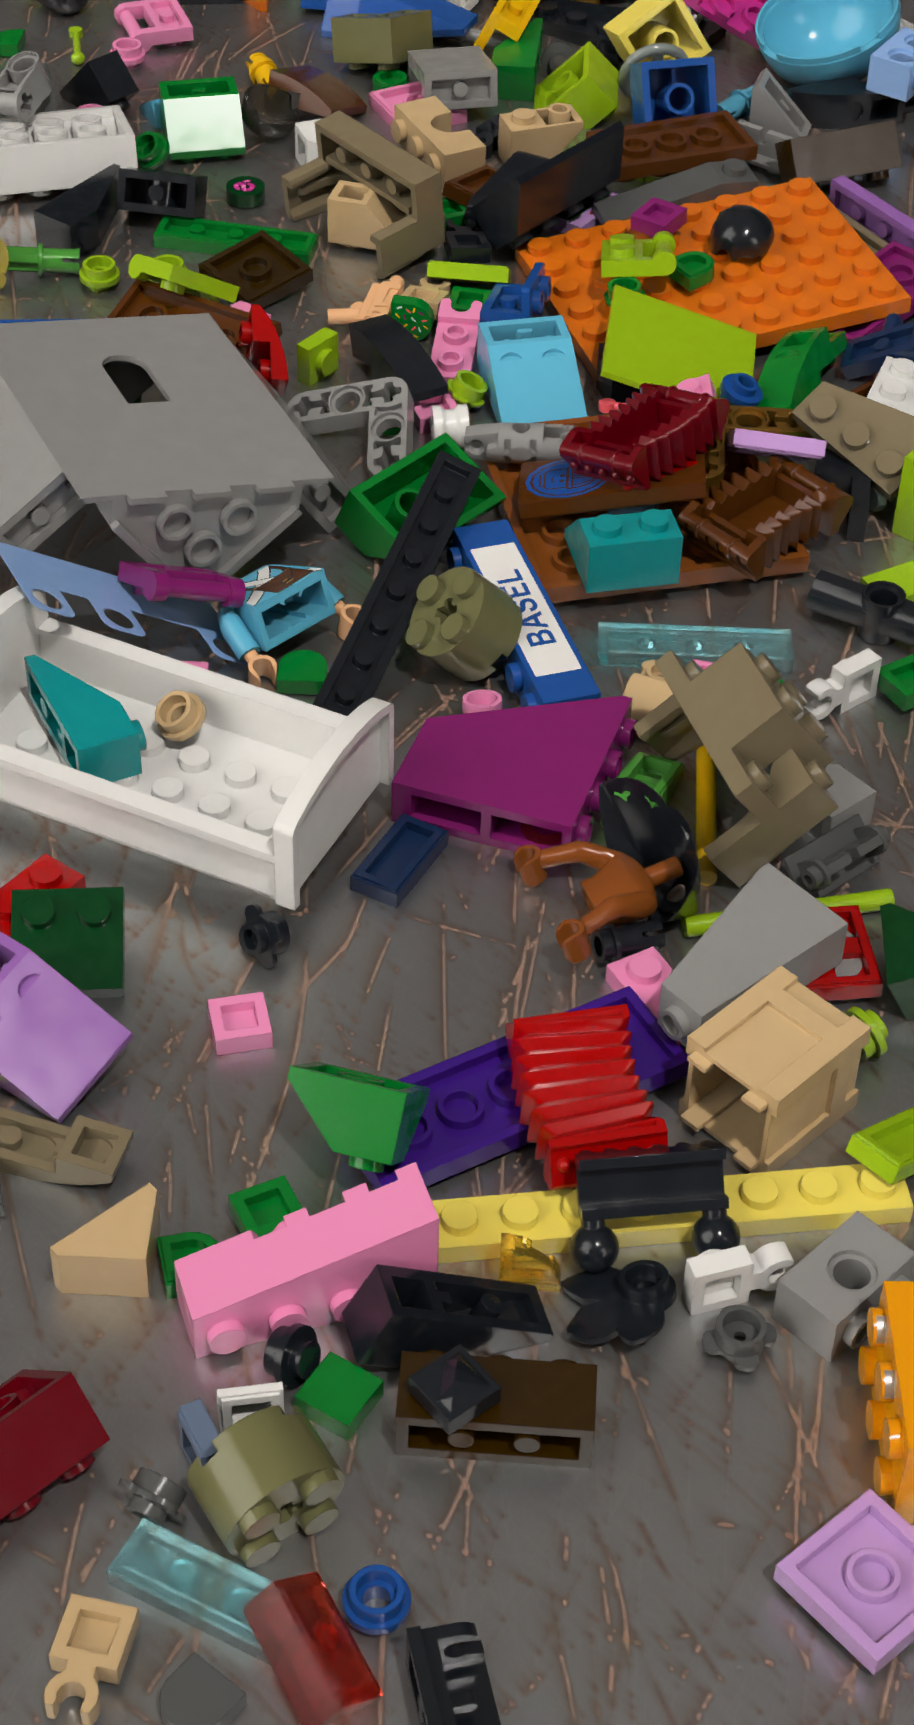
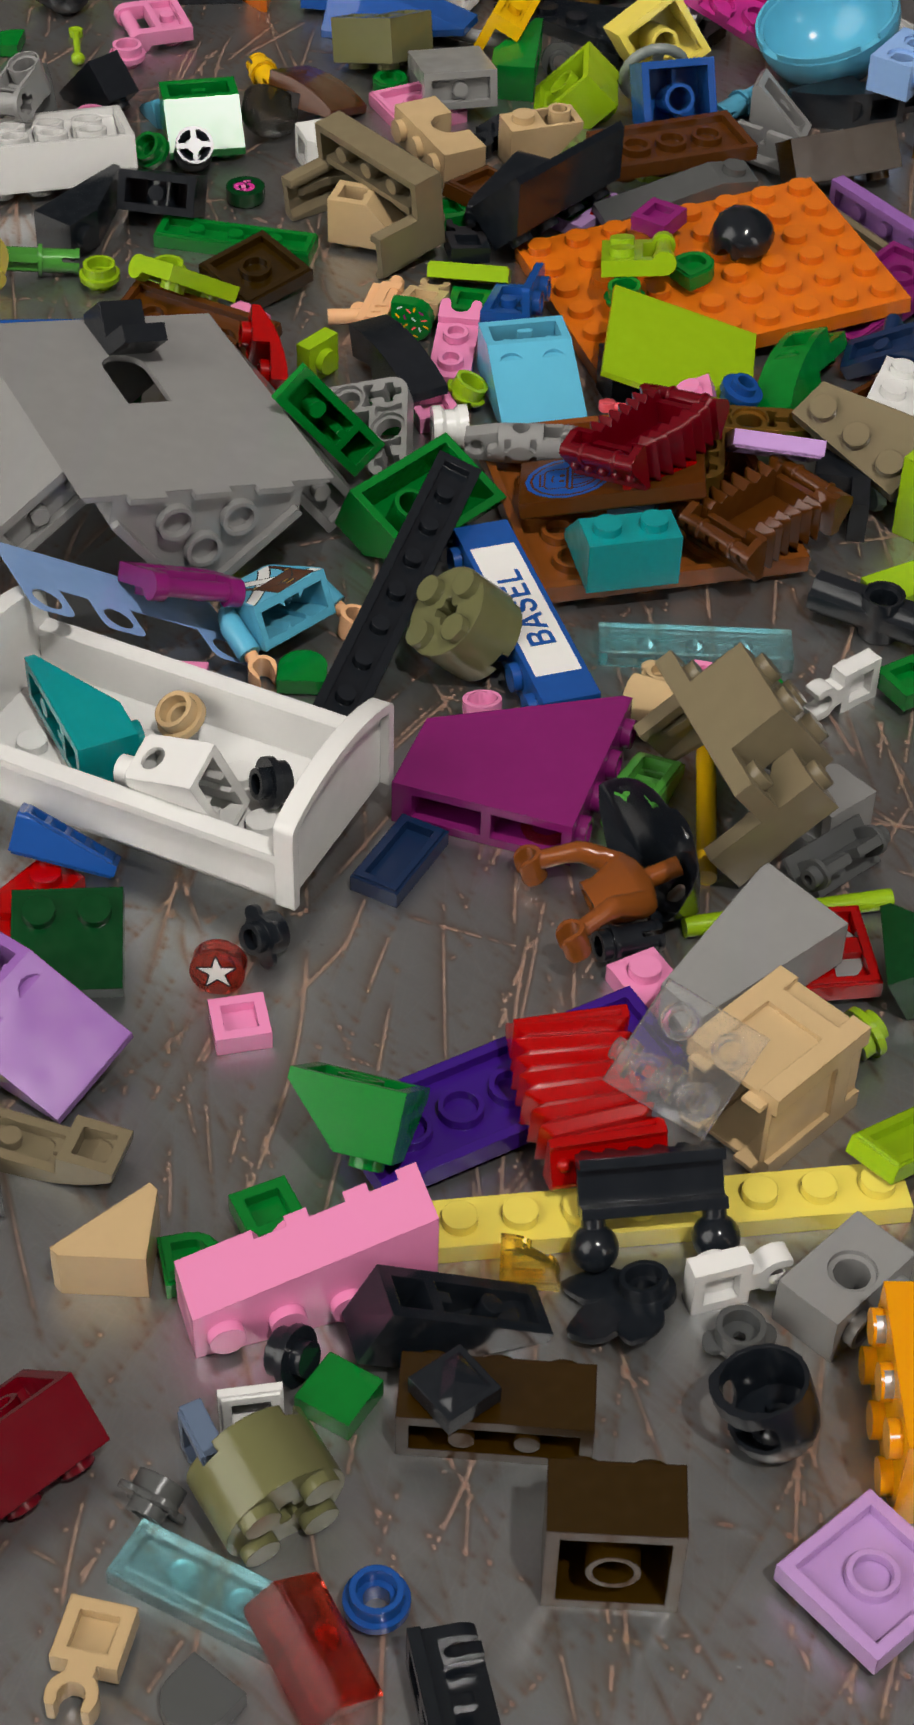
(54, 842): none -> blue slope
(122, 327): none -> black slope
(184, 774): none -> white torso
(194, 140): none -> wheel
(218, 966): none -> clear red tile
(271, 782): none -> black plate
(328, 419): none -> green slope
(614, 1534): none -> dark brown brick
(684, 1058): none -> clear hinge
(769, 1398): none -> black helmet

